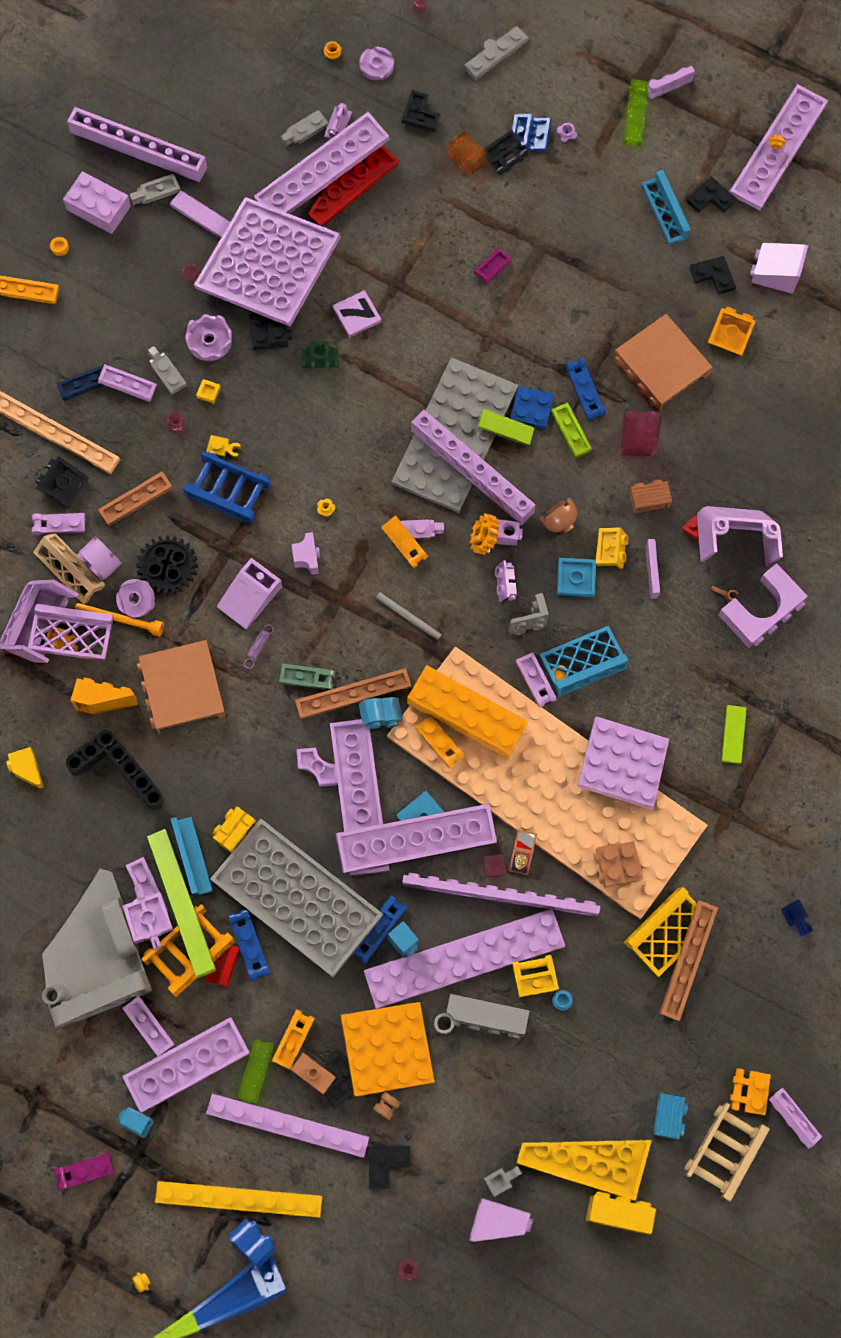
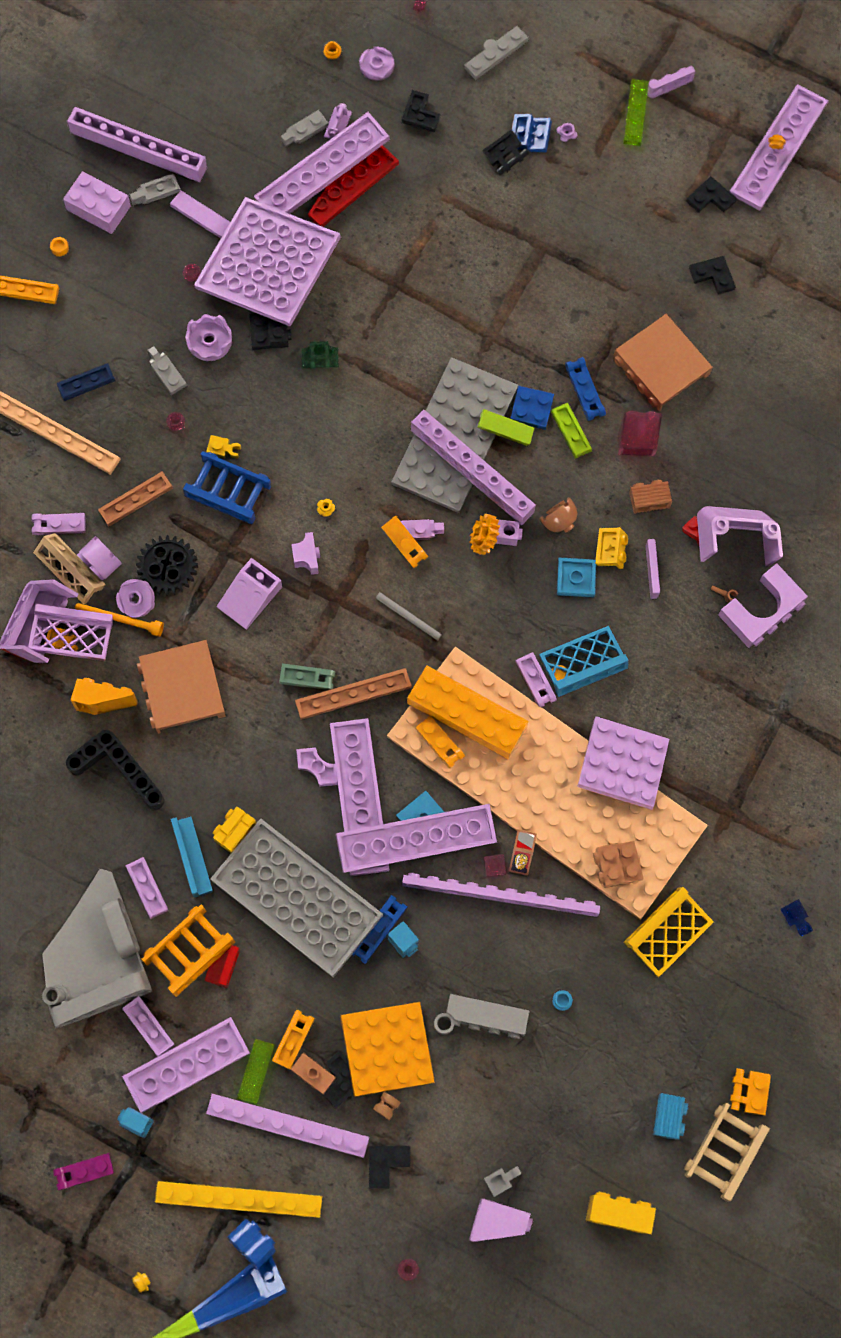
(25, 767): yellow slope -> none
(61, 481): black plate -> none
(127, 383): lavender tile -> none
(147, 917): lavender plate -> none
(181, 903): lime tile -> none
(208, 391): yellow plate -> none
(249, 944): blue plate -> none
(257, 653): lavender piece -> none
(357, 313): lavender tile -> none
(380, 712): dark azure brick -> none
(464, 959): lavender plate -> none
(467, 153): clear orange brick -> none
(493, 266): magenta plate -> none
(504, 573): lavender hinge -> none
(535, 621): light grey bracket -> none
(538, 982): yellow plate -> none
(597, 1164): yellow wing -> none
(672, 205): dark azure fence -> none
(688, 960): nougat plate -> none
(732, 330): light orange plate -> none
(733, 734): lime tile -> none
(779, 266): slope -> none
(795, 1118): lavender plate -> none

